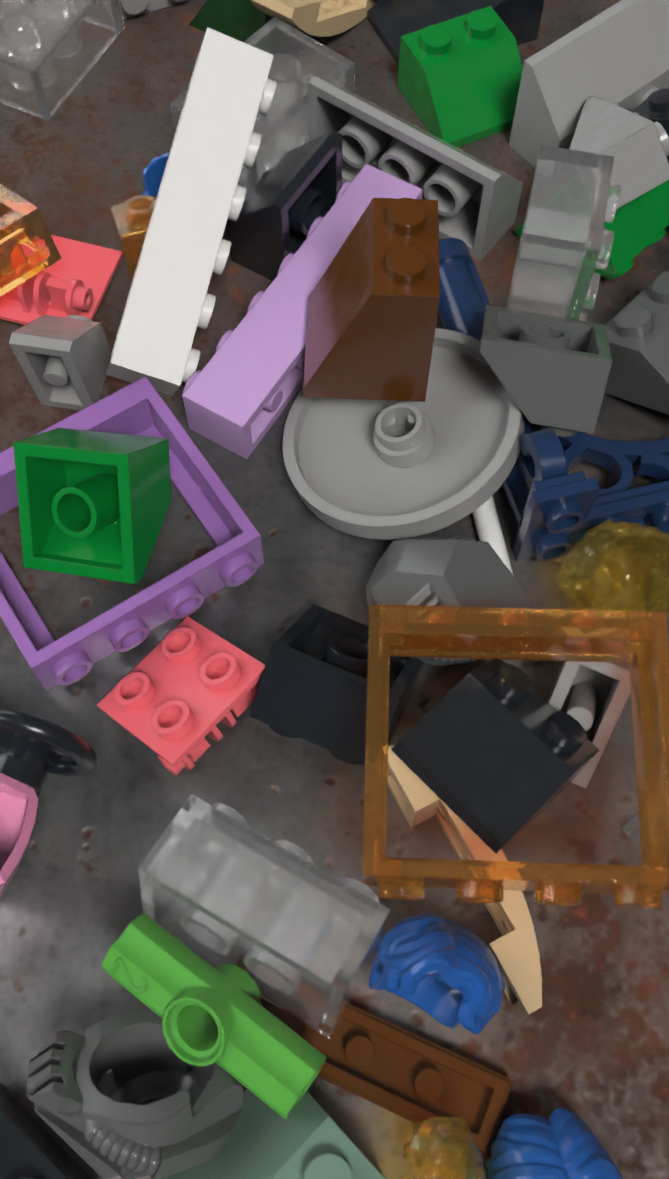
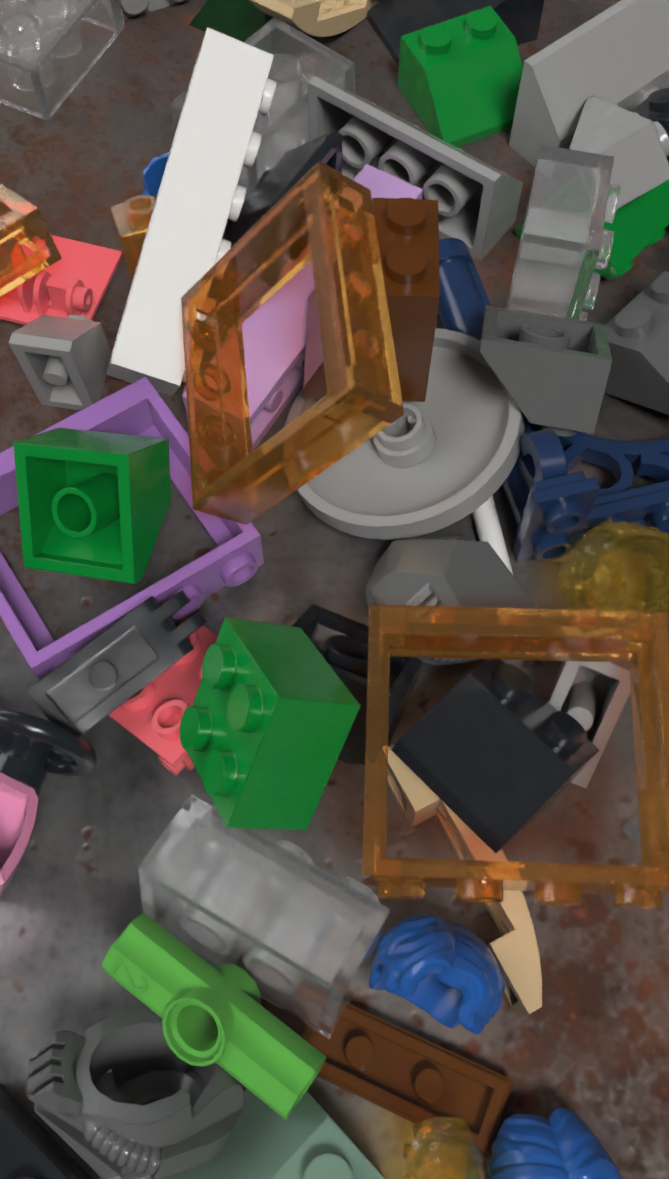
(115, 665): none -> black hinge
(266, 725): none -> green brick
(334, 226): none -> clear orange window

